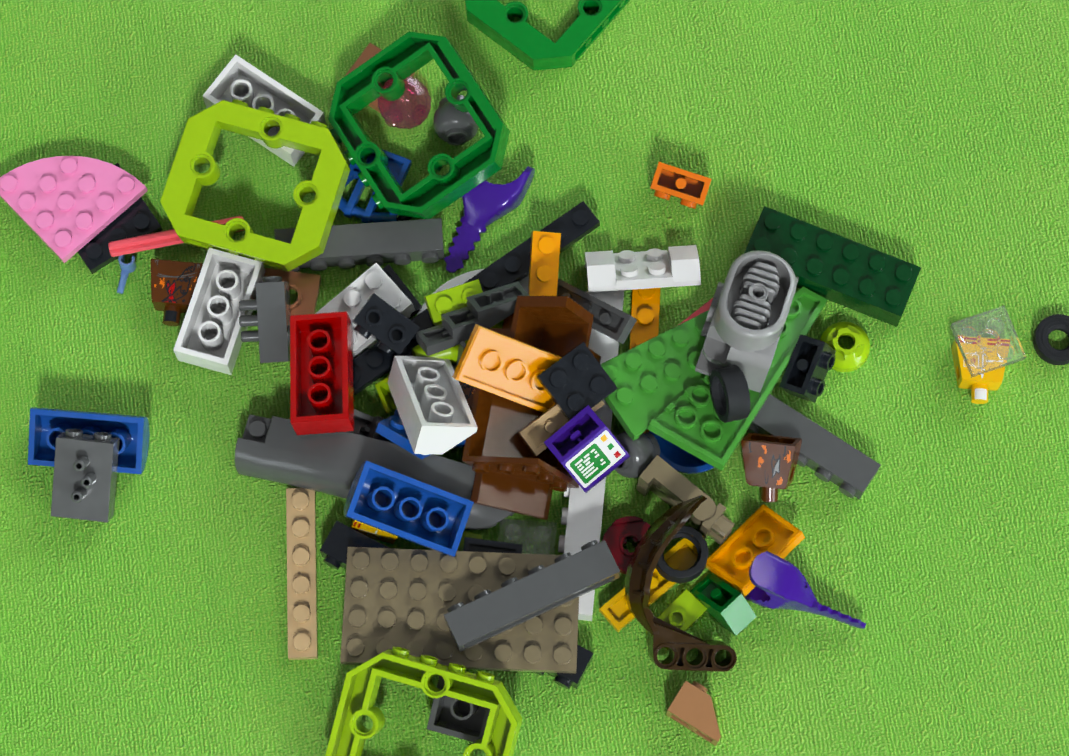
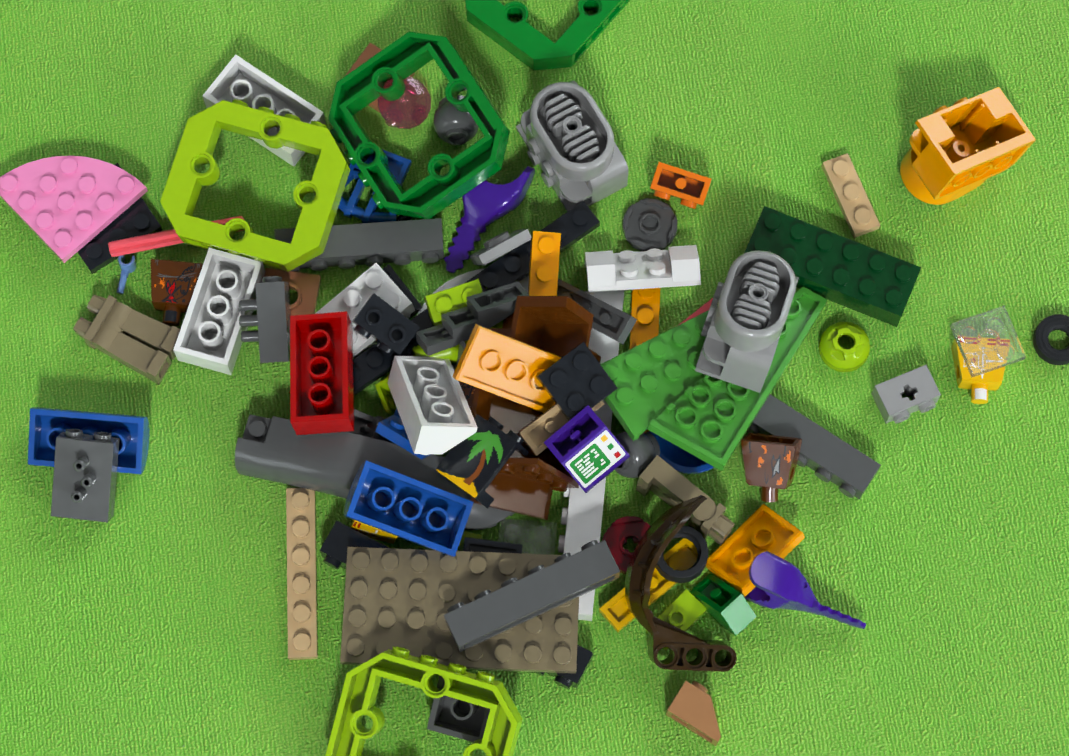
(129, 337): none -> dark tan hips
(480, 458): none -> black panel
(499, 246): none -> light grey piece
(573, 145): none -> light grey brick
(649, 225): none -> dark grey tile
(730, 393): black tyre -> none
(808, 368): black brick -> none
(850, 195): none -> tan plate
(916, 383): none -> light grey brick
(963, 147): none -> light orange brick

